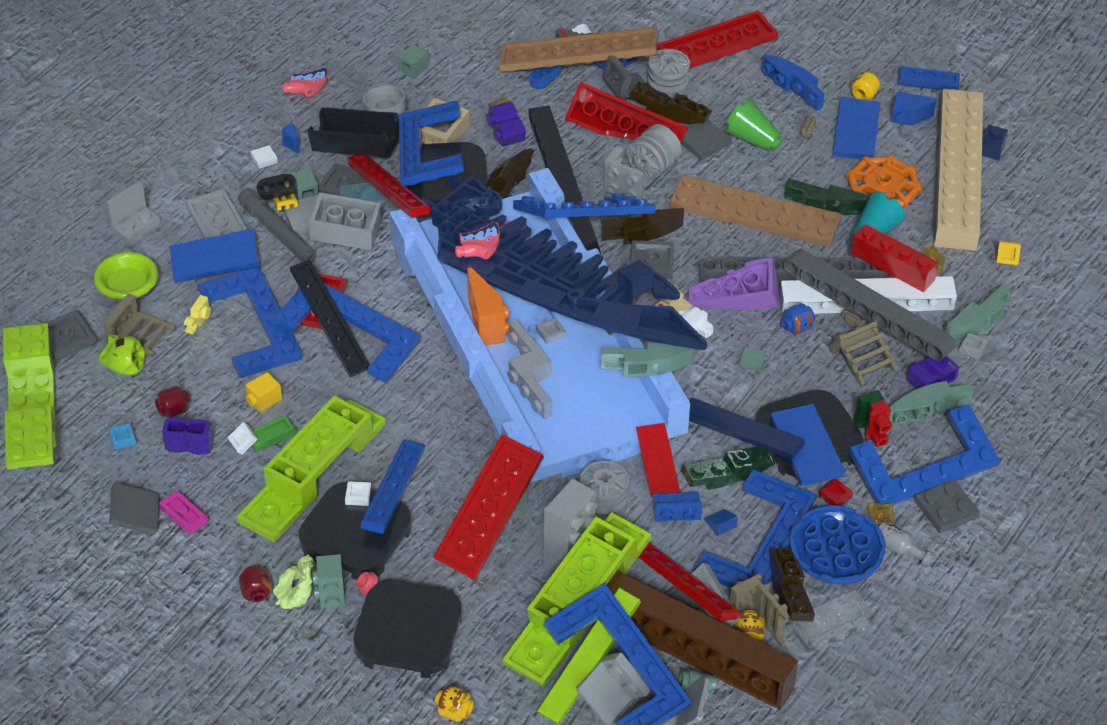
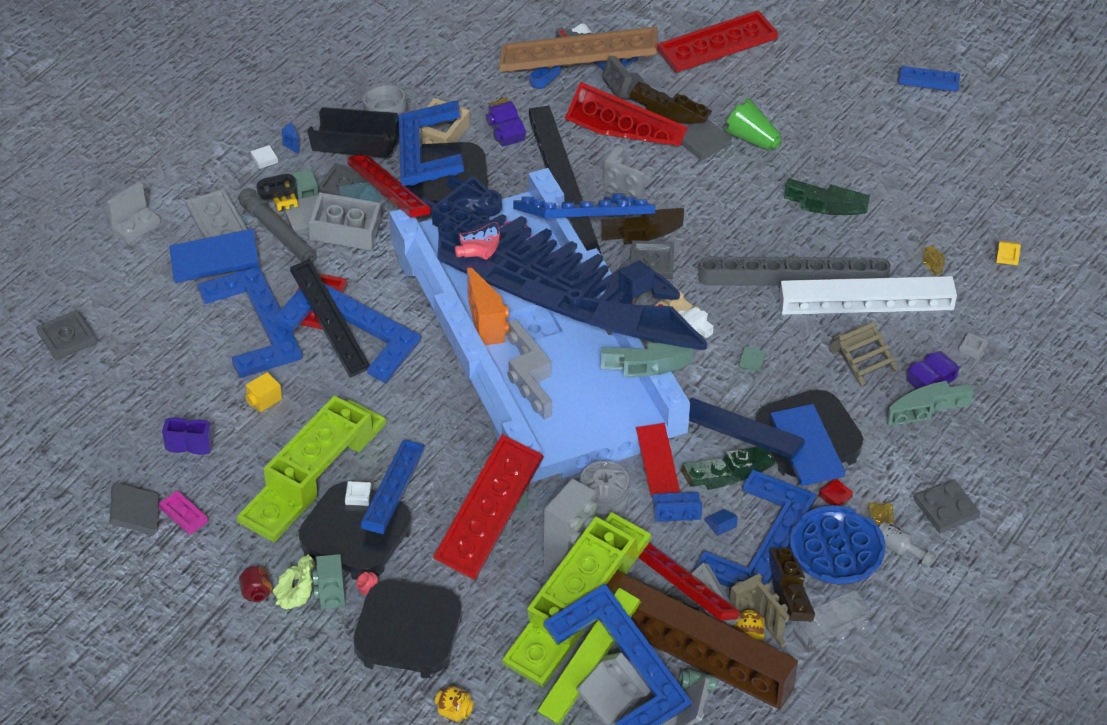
(31, 397): lime bracket -> none
(122, 436): dark azure tile -> none
(123, 355): lime piece -> none
(125, 274): lime piece -> none
(127, 320): dark tan plate -> none
(172, 402): dark red head -> none
(199, 312): light yellow plate -> none
(242, 438): white tile -> none
(273, 433): bright green tile -> none
(306, 83): coral arm -> none
(413, 61): sand green brick -> none
(509, 172): dark brown slope -> none
(550, 330): light grey tile -> none
(654, 151): light grey wheel -> none
(669, 72): light grey wheel -> none
(743, 289): medium lavender wedge -> none
(756, 211): medium nougat plate -> none
(793, 77): blue slope -> none
(798, 318): blue head -> none
(808, 126): dark tan piece -> none
(852, 318): dark tan piece -> none
(856, 128): blue tile -> none
(865, 86): yellow head -> none
(870, 305): dark grey beam -> none
(873, 415): red hips -> none
(880, 214): teal cone -> none
(893, 171): orange plate -> none
(894, 258): red brick -> none
(912, 108): blue slope -> none
(959, 170): tan brick -> none
(977, 458): blue plate -> none
(979, 317): sand green slope -> none
(993, 142): dark blue brick -> none

